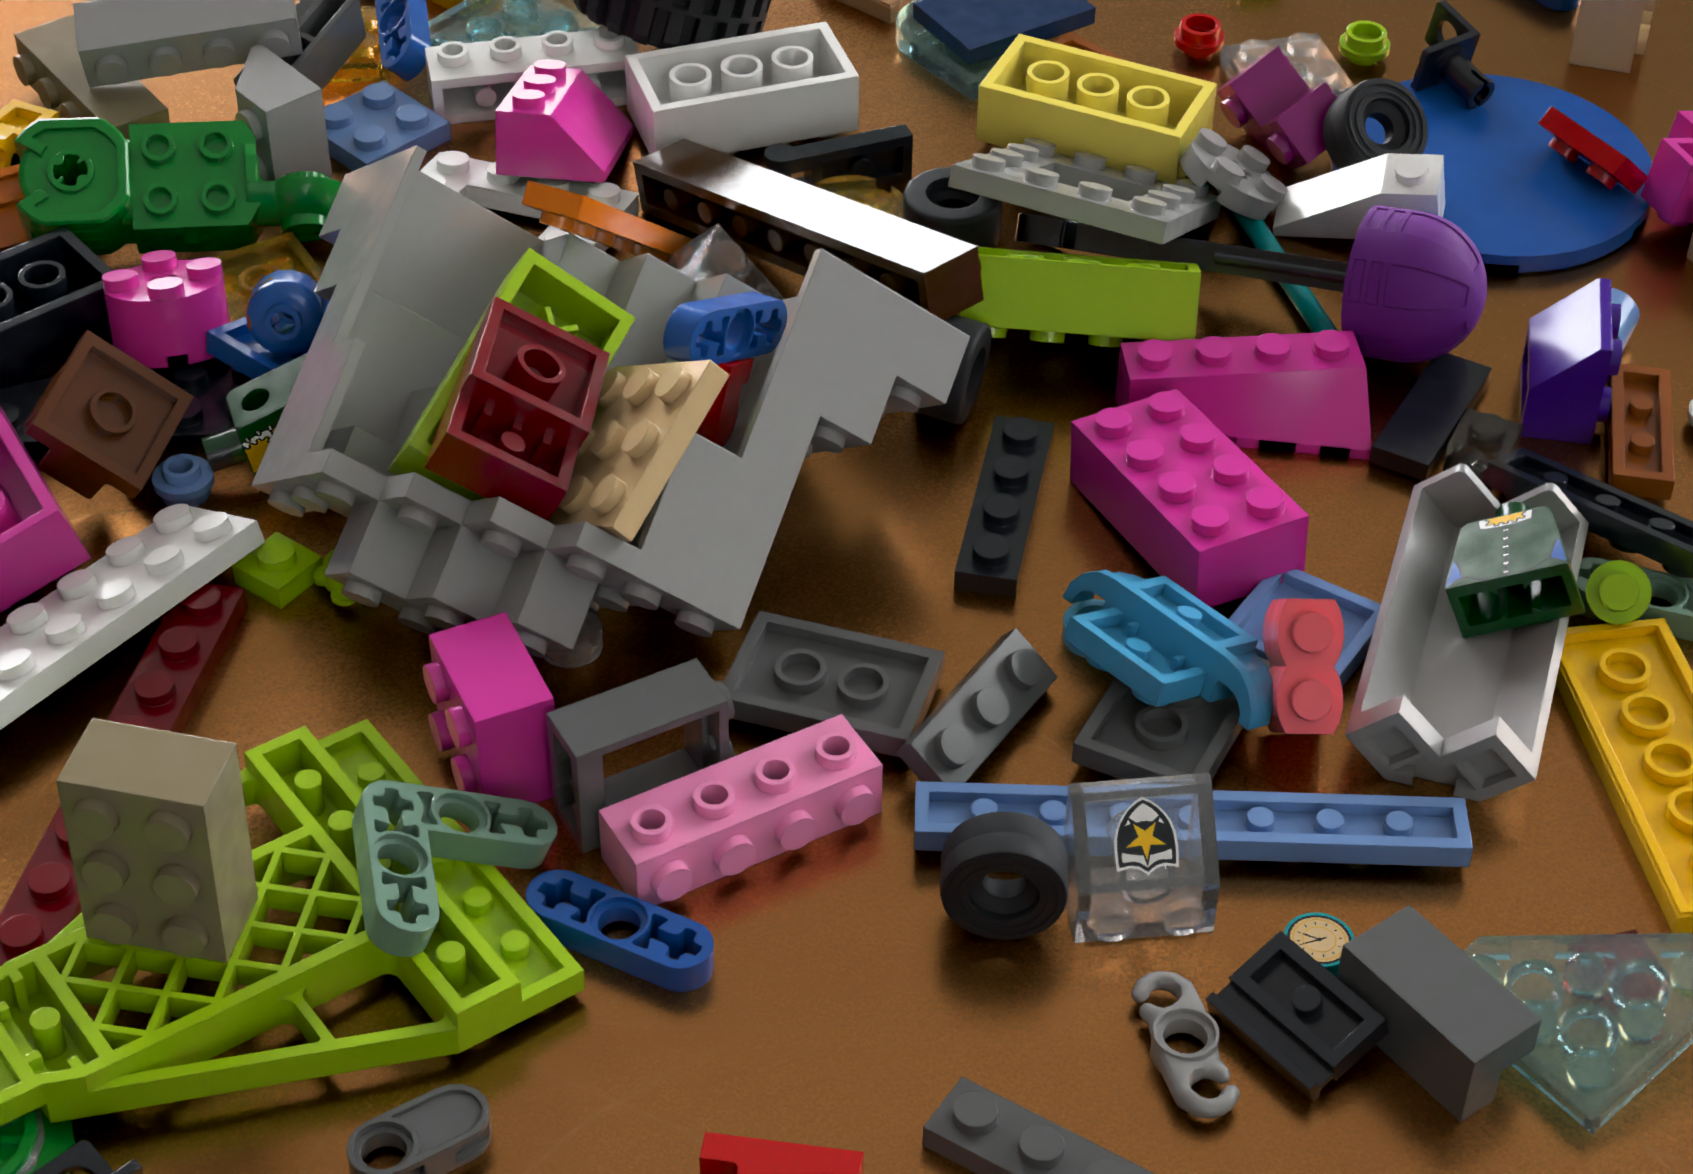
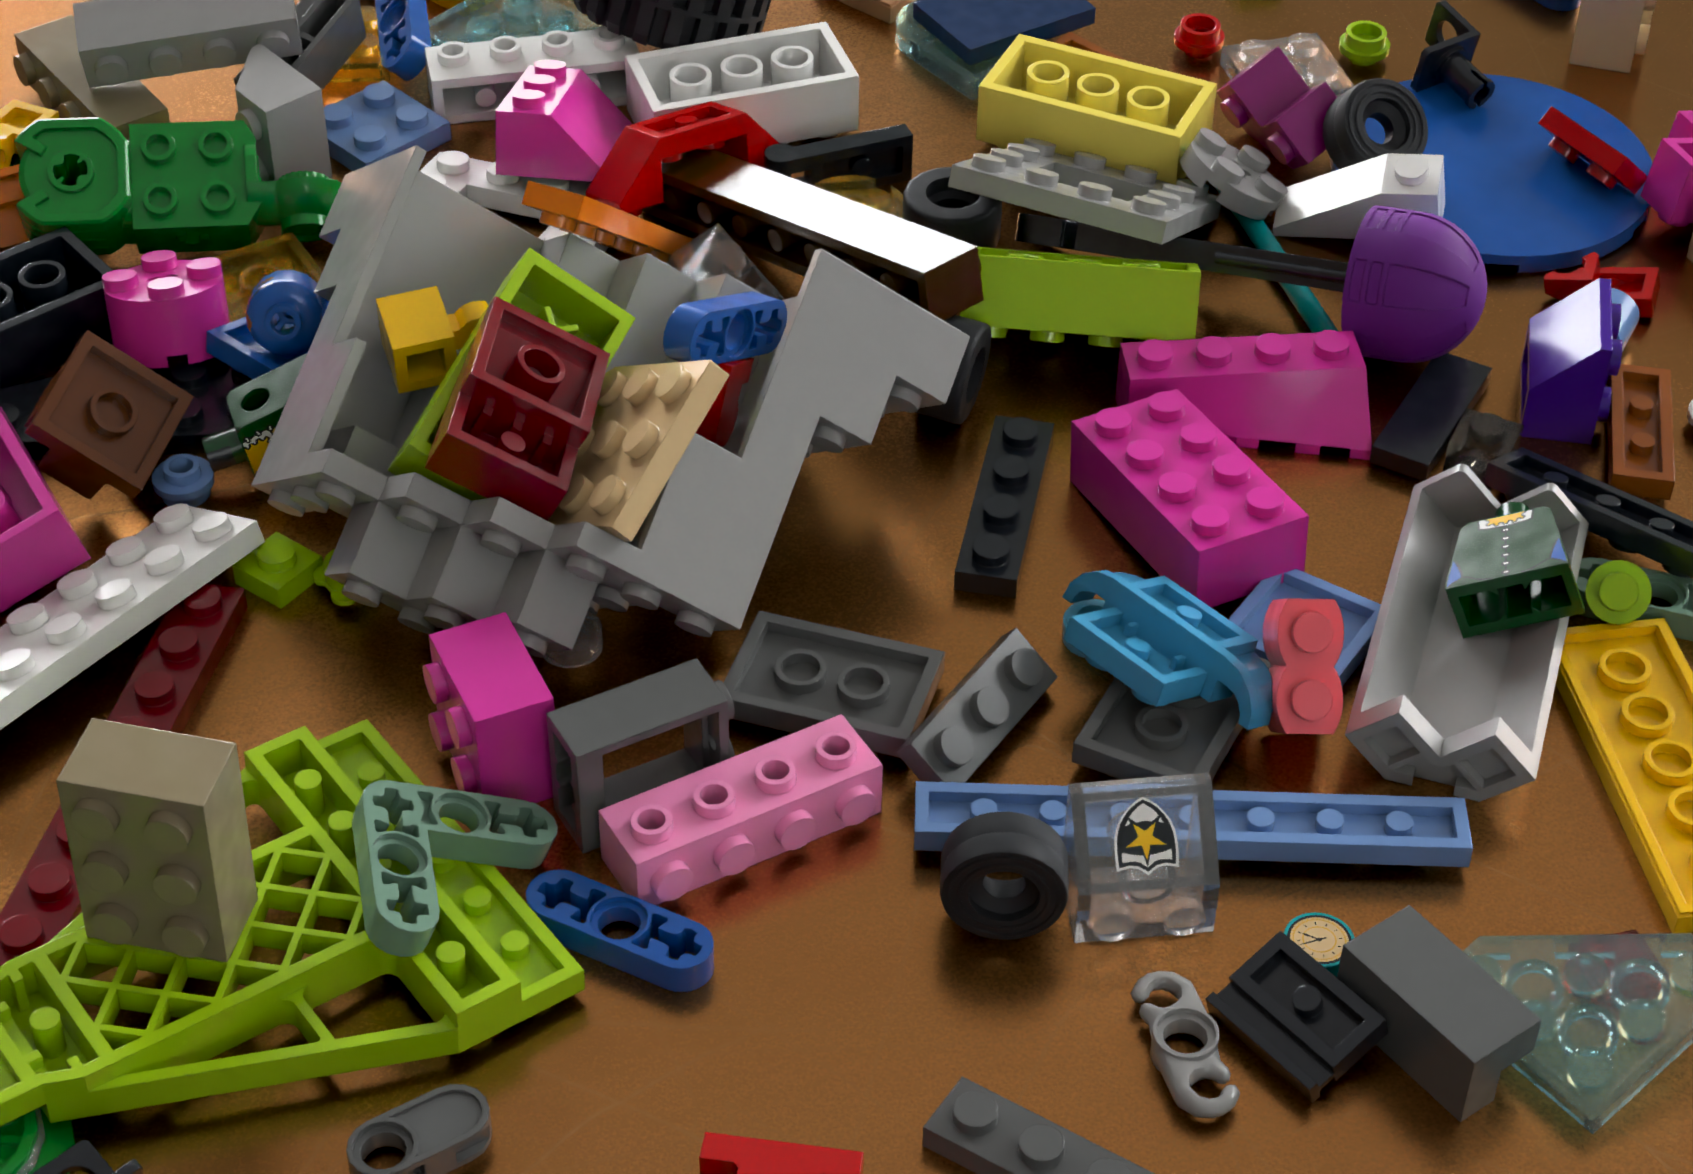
(422, 337): none -> yellow brick
(633, 168): none -> red slope
(1638, 282): none -> red slope

